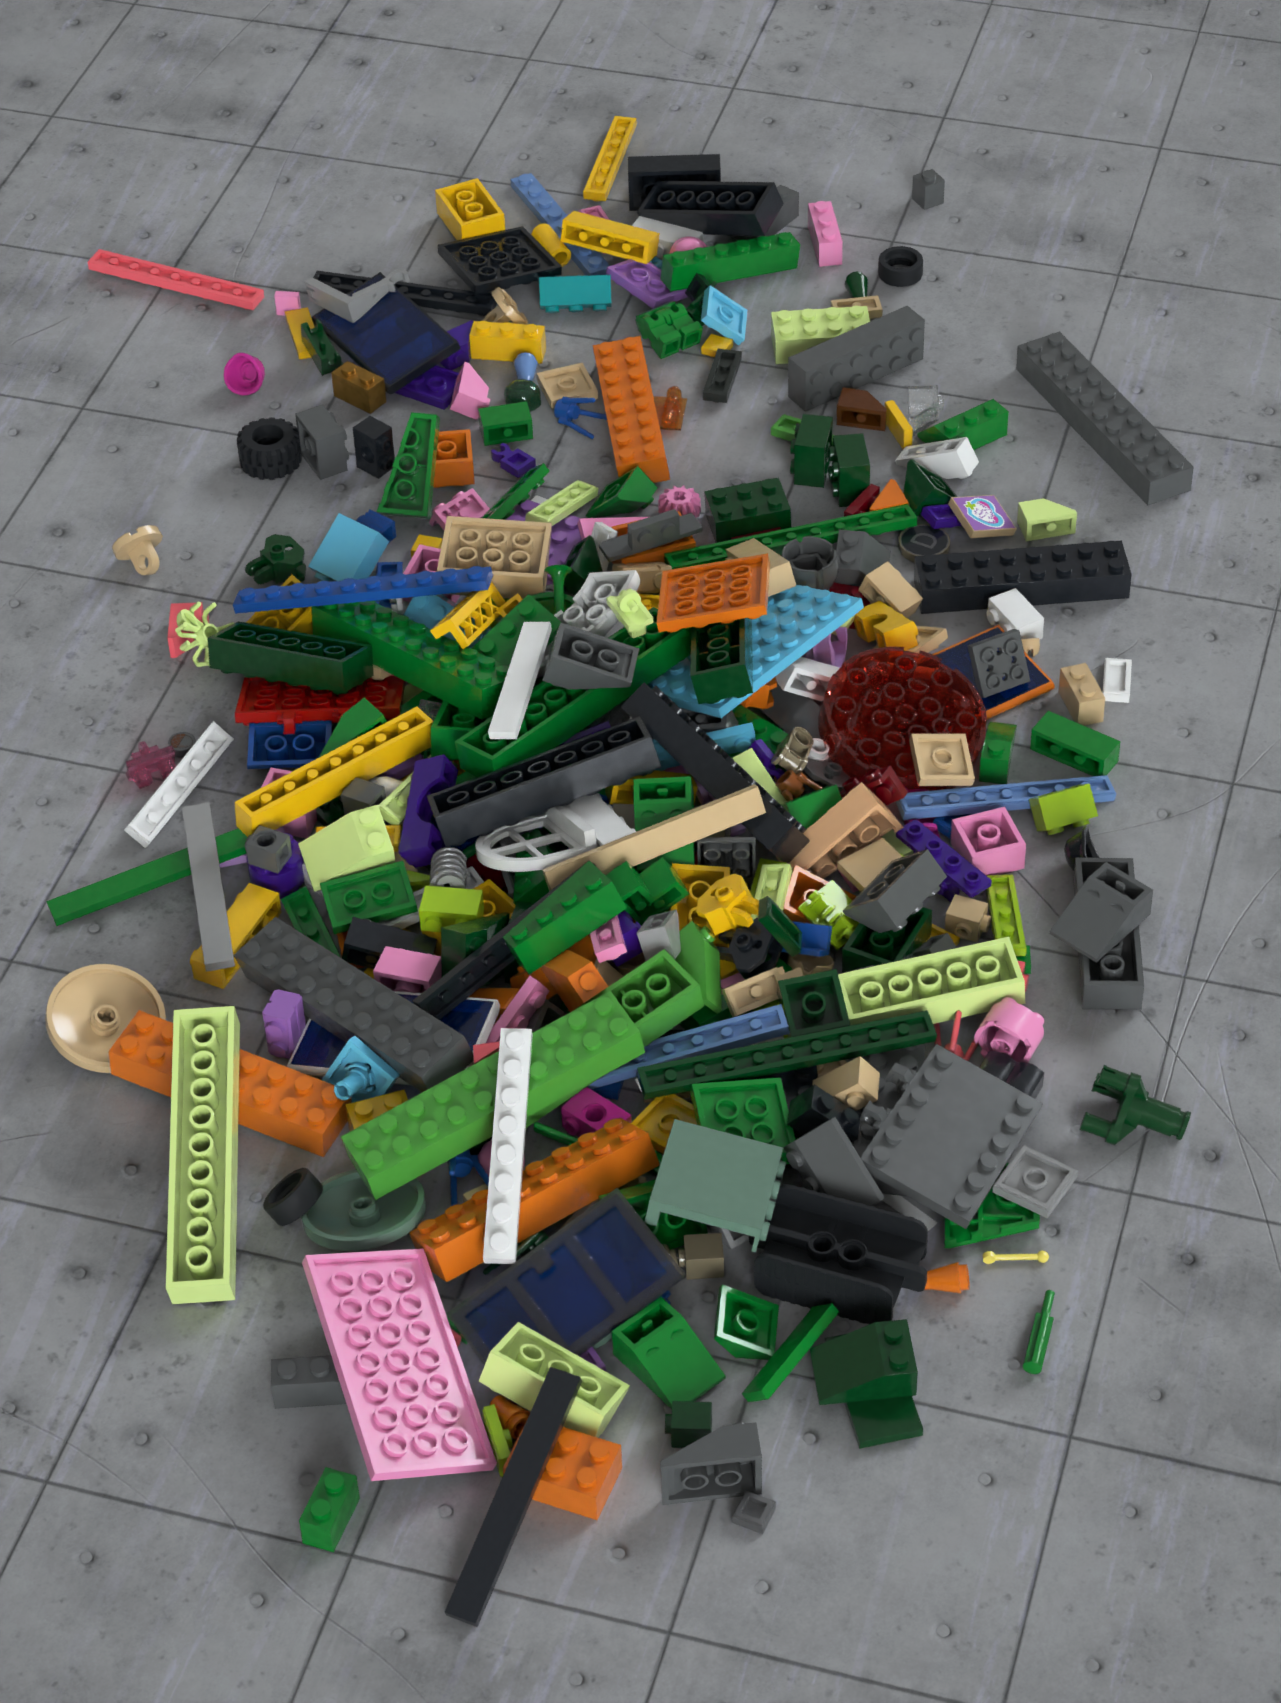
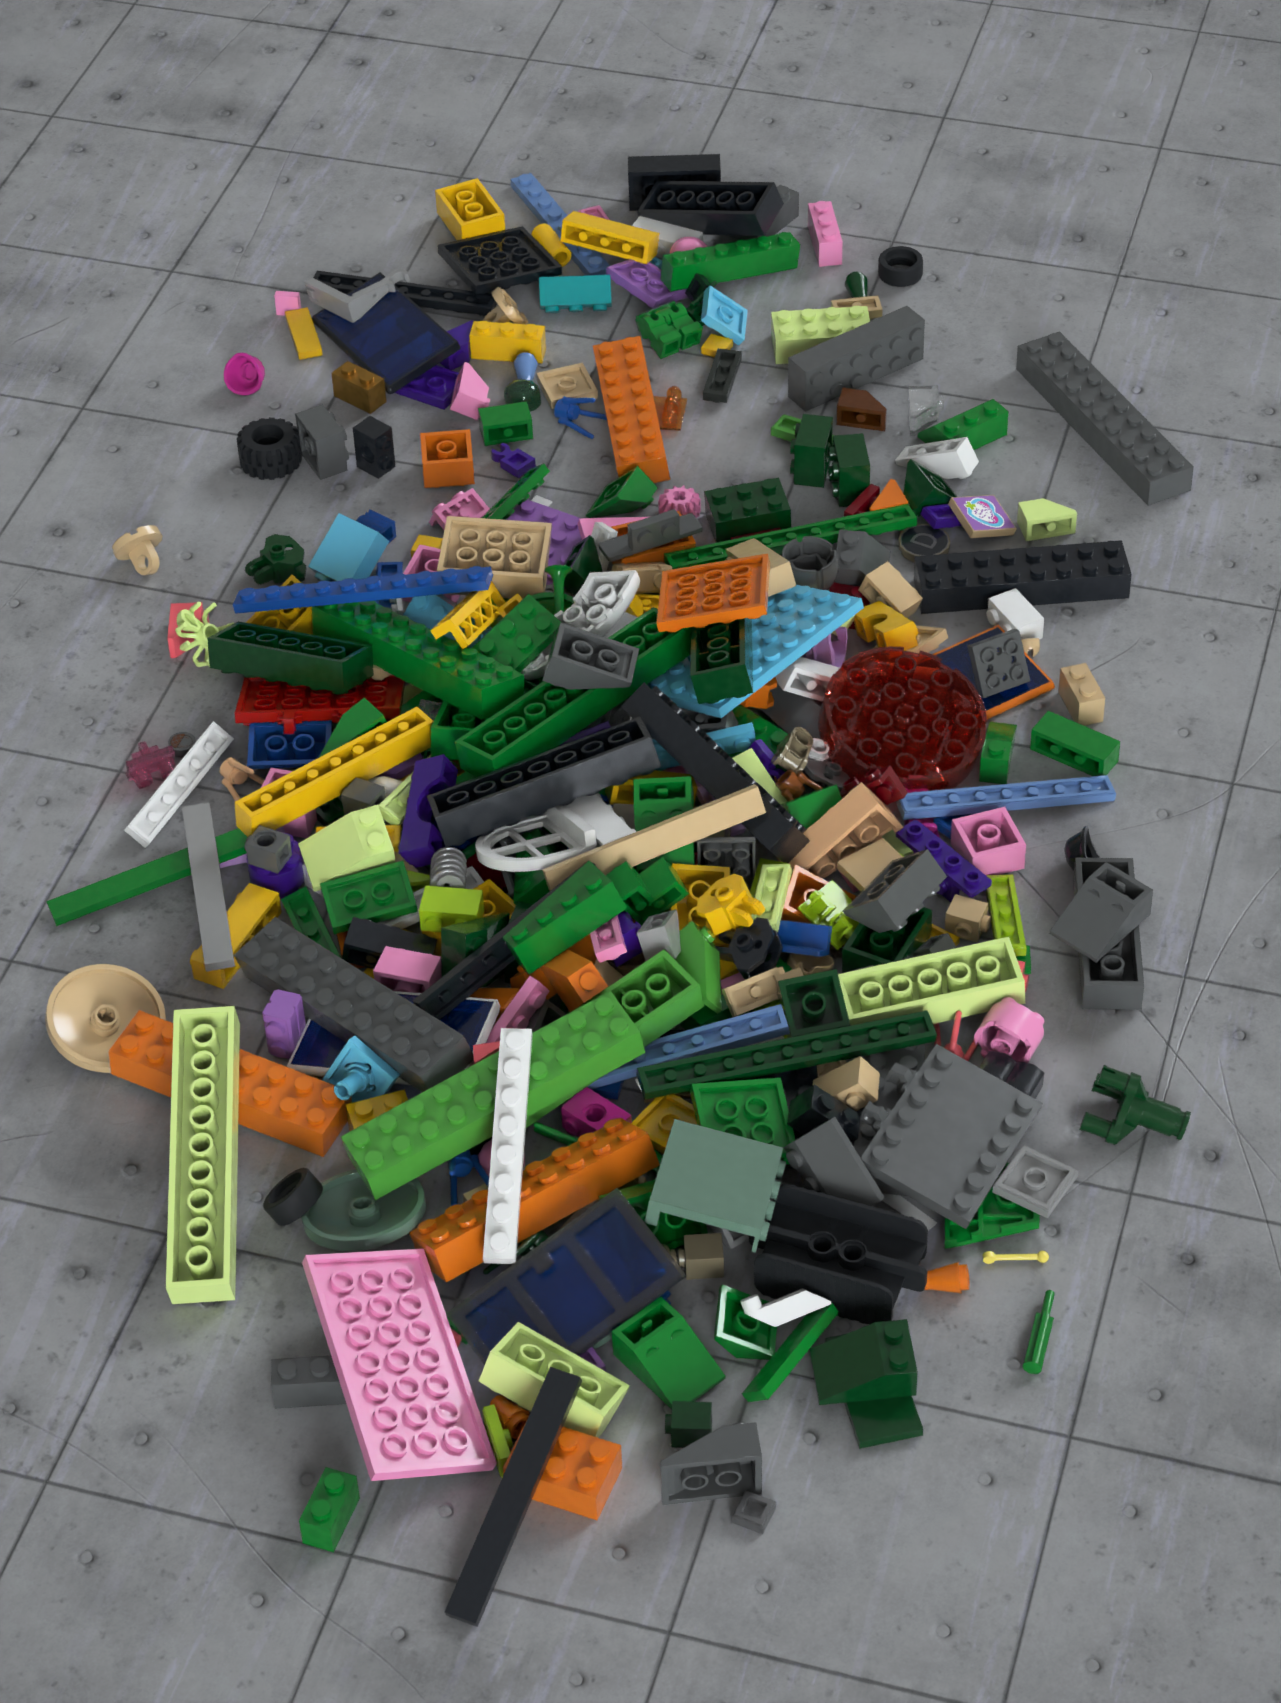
(176, 279): coral plate -> none
(236, 773): none -> light nougat plant
(320, 348): dark green hinge -> none
(413, 471): green wedge -> none
(520, 680): white tile -> none
(563, 503): yellowish green tile -> none
(609, 158): yellow plate -> none
(630, 612): yellowish green hips -> none
(780, 926): dark green tile -> none
(784, 1308): none -> white piece
(898, 424): yellow tile -> none
(928, 189): dark grey brick -> none
(941, 760): tan plate -> none
(1063, 807): lime brick -> none
(1117, 679): white tile -> none

